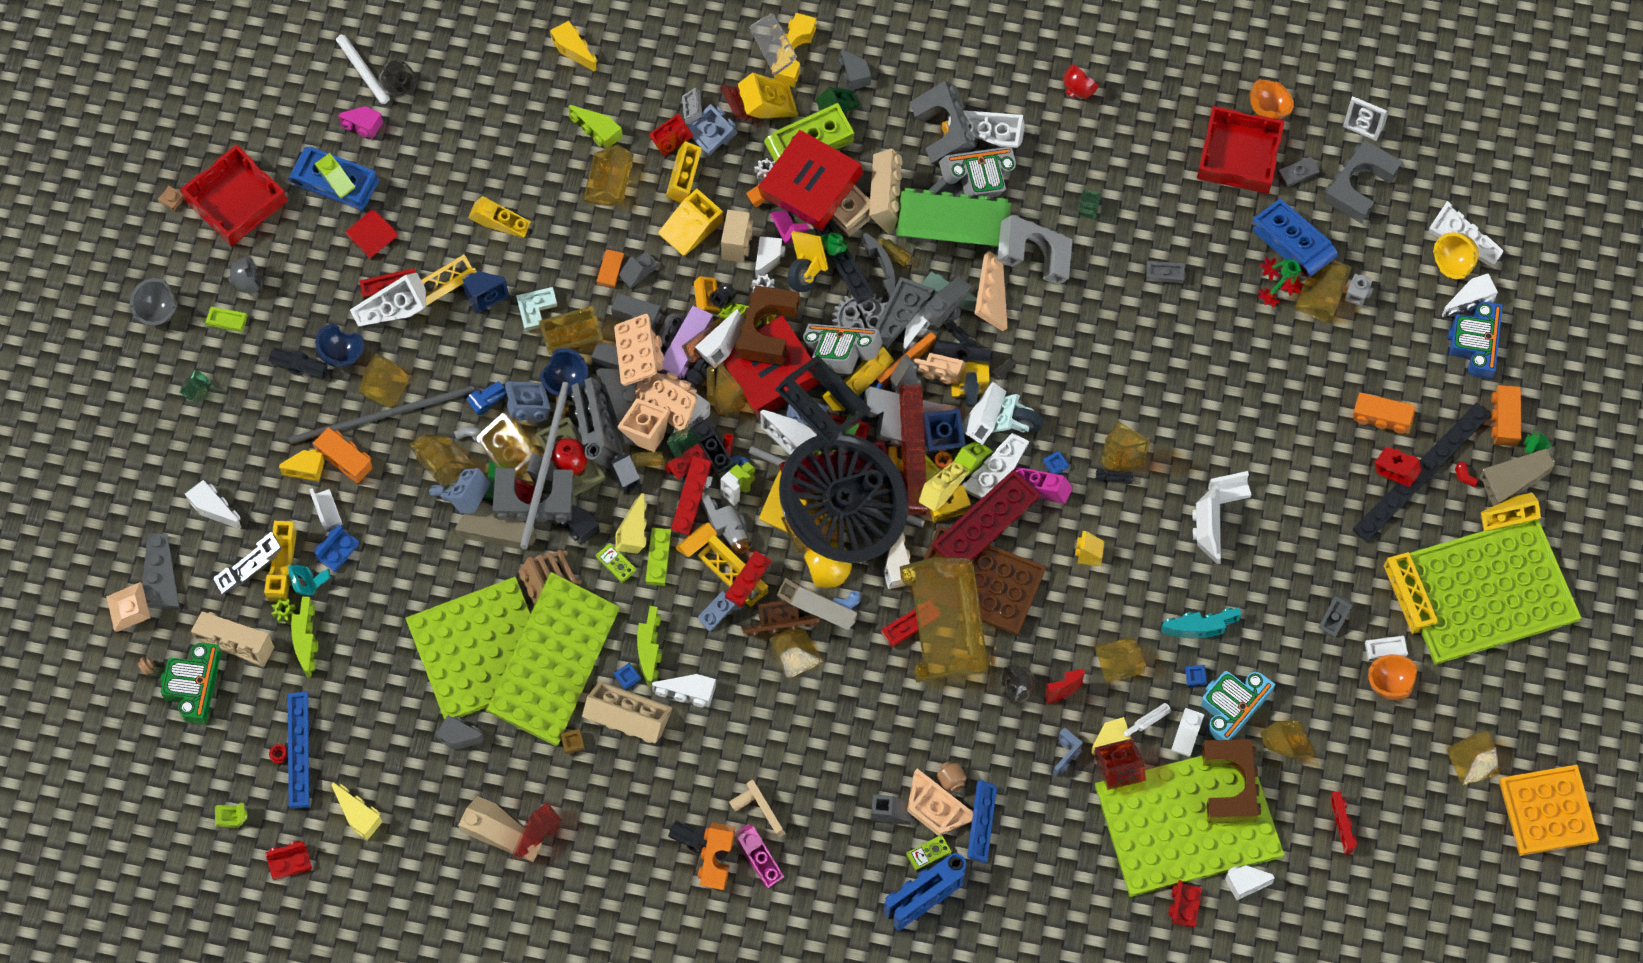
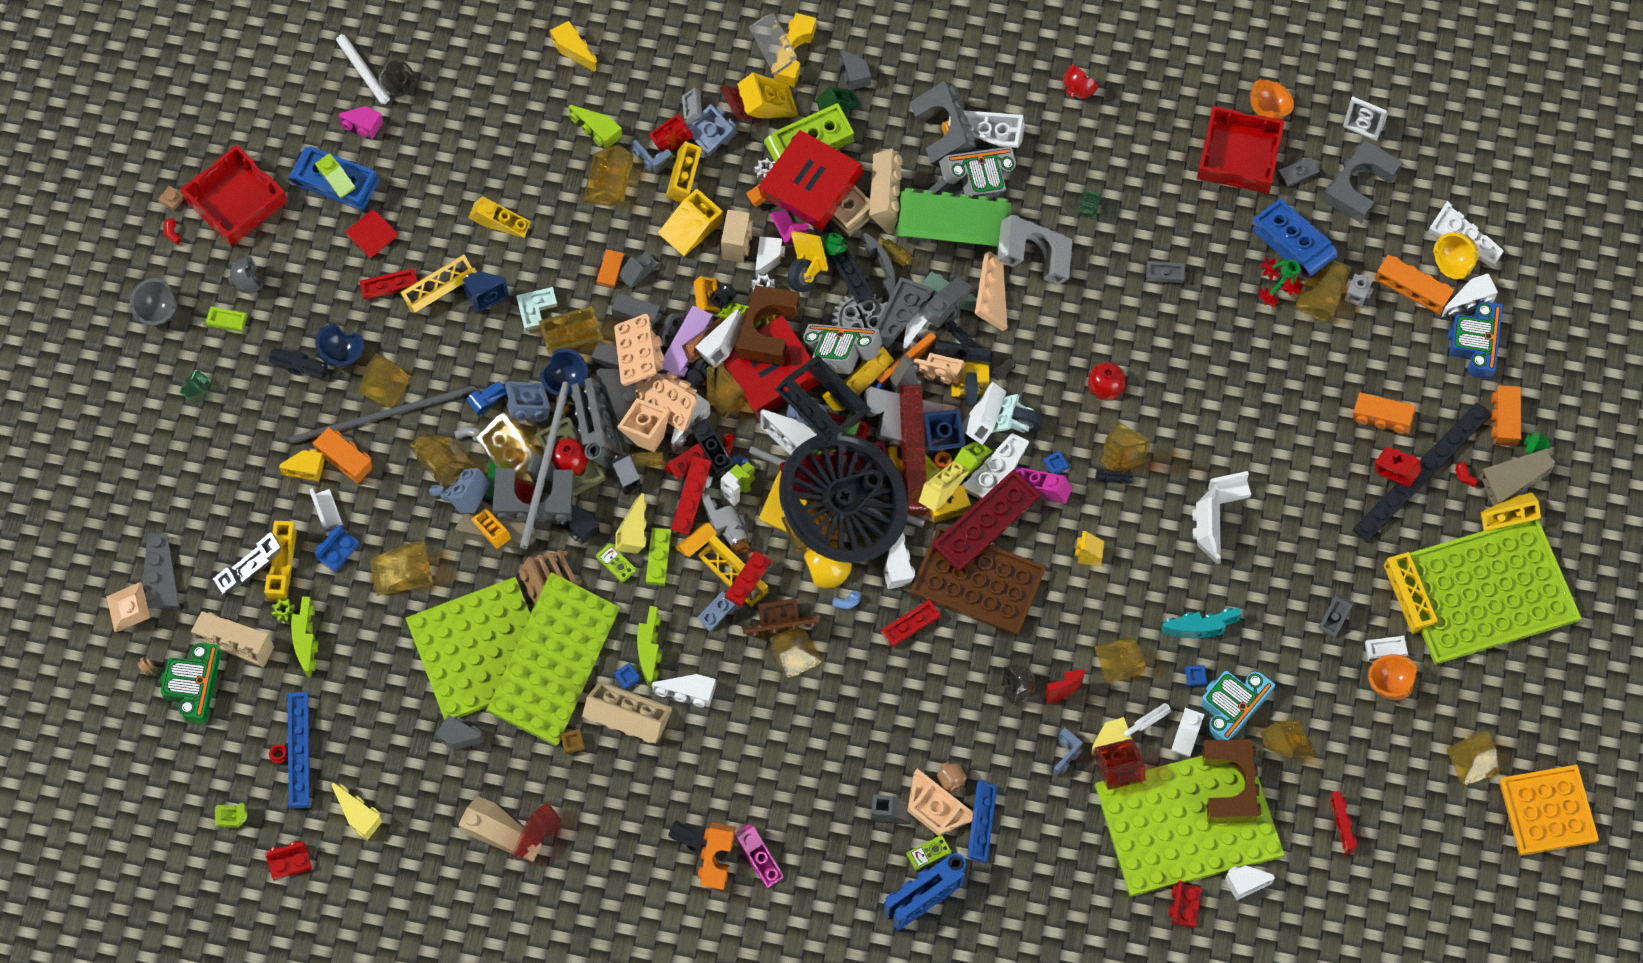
(168, 228): none -> red arm
(208, 504): white slope -> none
(311, 583): teal piece -> none
(394, 302): white wedge -> none
(402, 569): none -> clear yellow slope
(498, 537): none -> light orange slope
(660, 162): none -> sand blue bracket
(682, 440): clear green panel -> none
(755, 794): tan piece -> none
(817, 604): slope -> none
(947, 618): clear yellow windscreen -> none
(1106, 381): none -> red cylinder
(1414, 284): none -> orange brick

